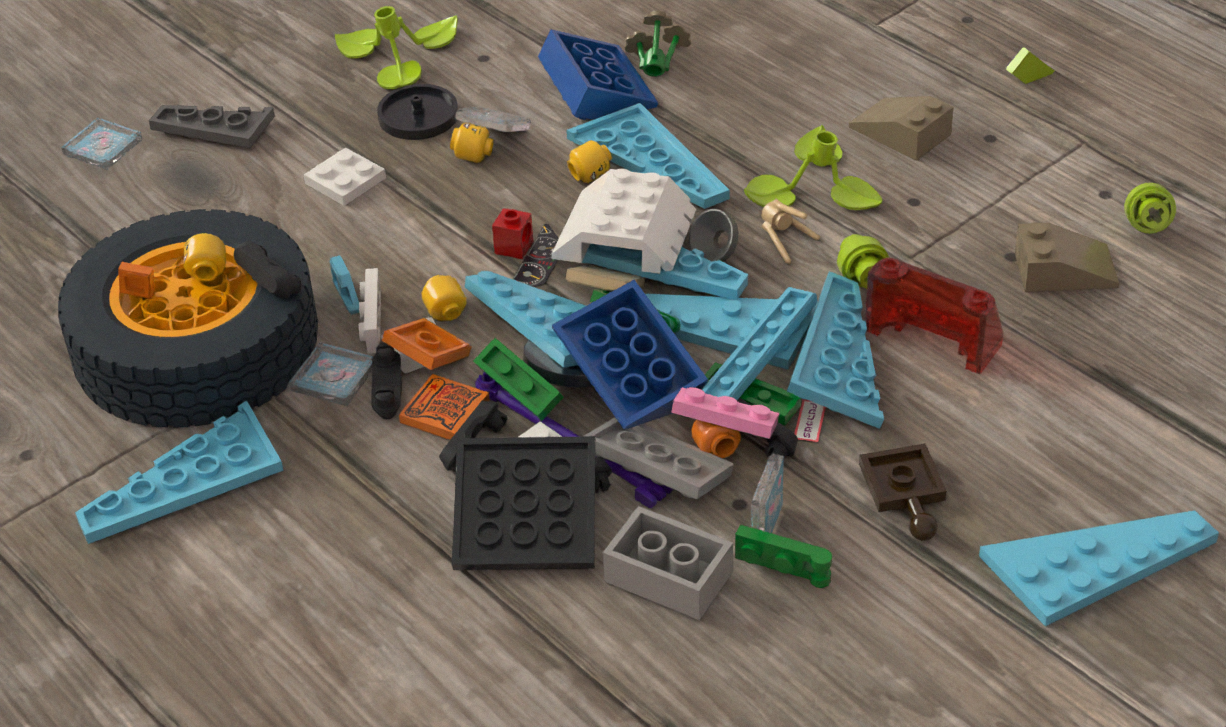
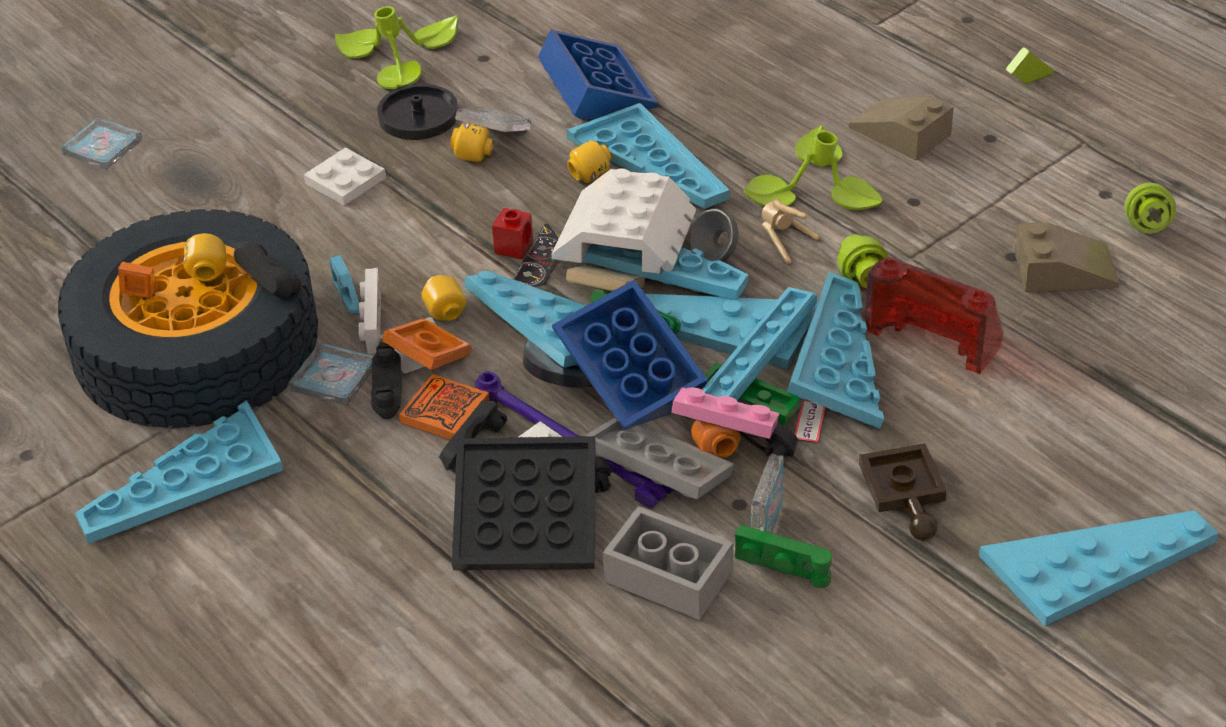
(213, 124): dark grey wing -> none
(518, 379): green plate -> none
(655, 62): plant -> none

